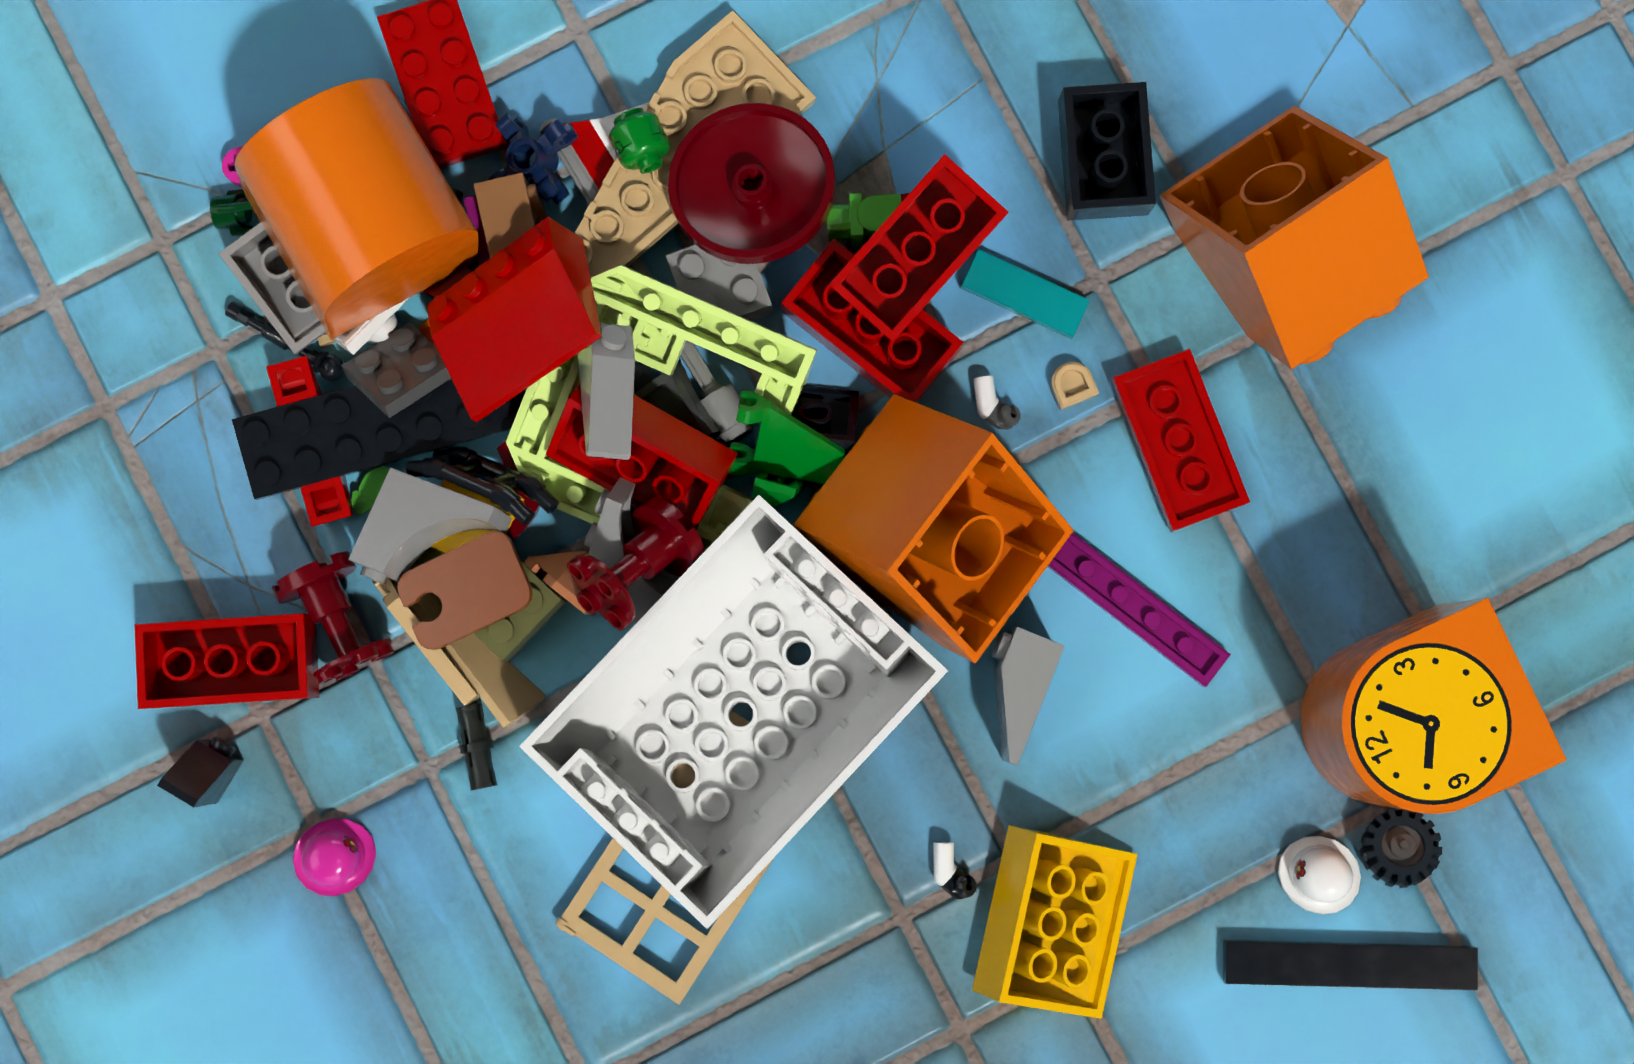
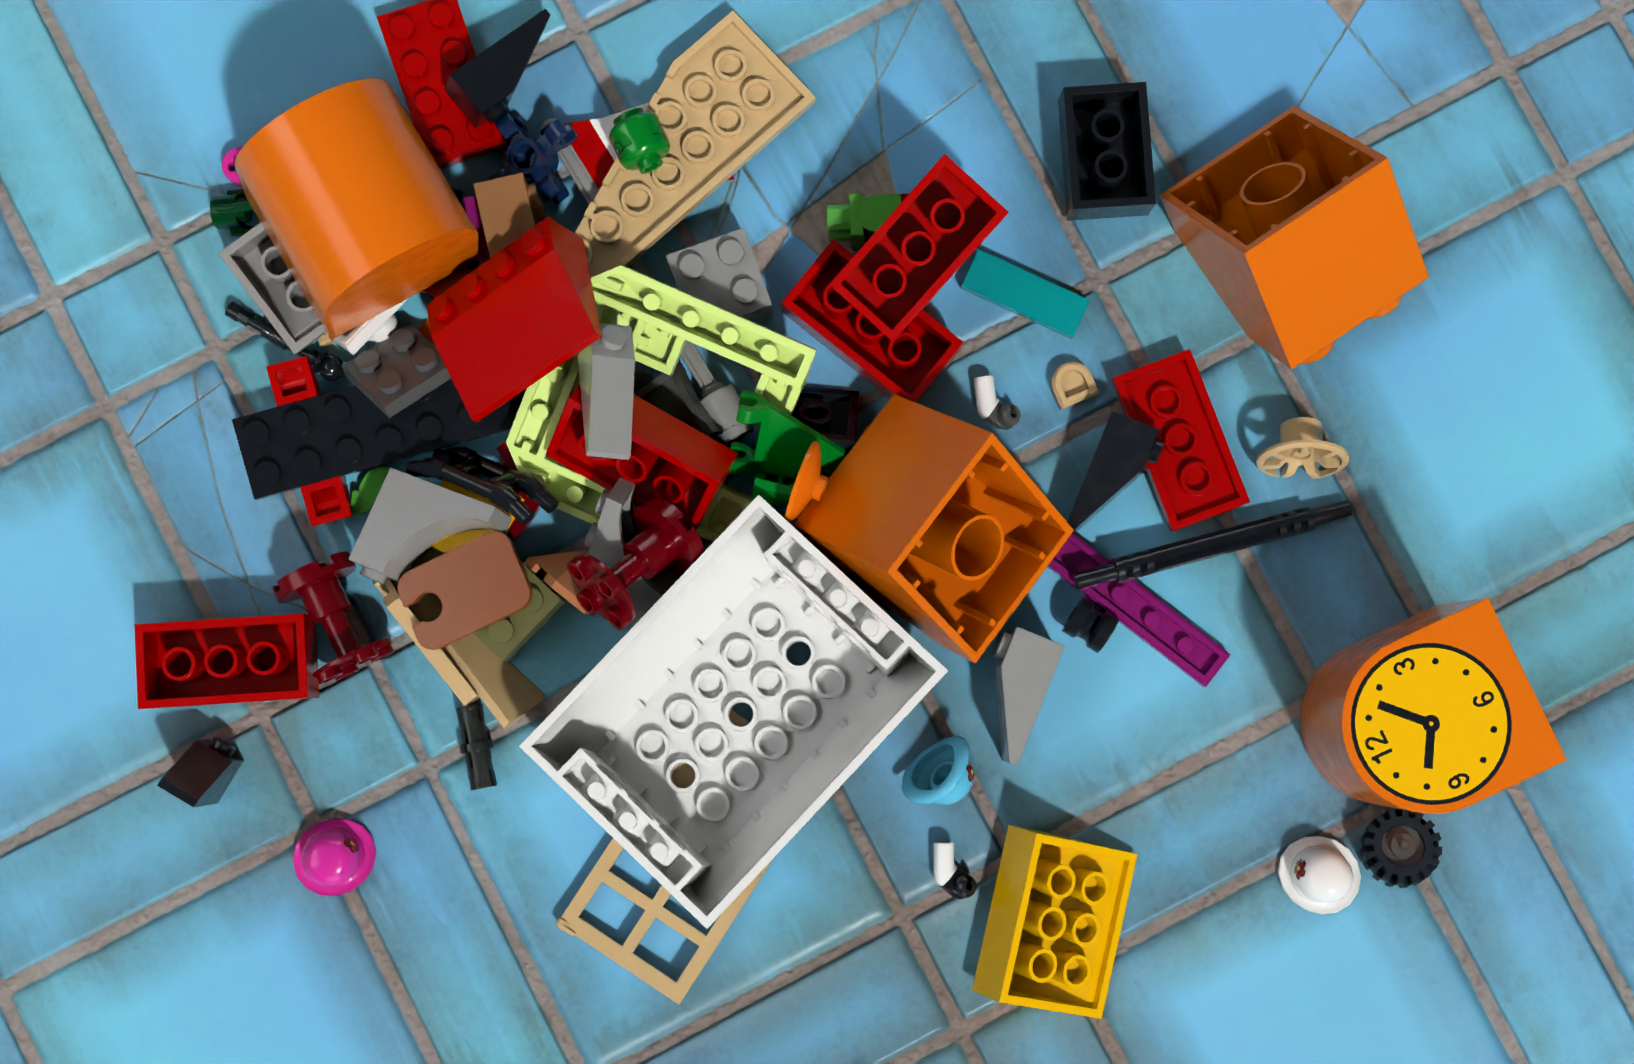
(490, 79): none -> black slope
(752, 183): dark red dish -> none
(808, 483): none -> orange dish
(940, 773): none -> medium azure hat
(1082, 619): none -> black wheel
(1118, 461): none -> black slope
(1212, 544): none -> black axle
(1302, 446): none -> tan wheel
(1350, 965): black tile -> none

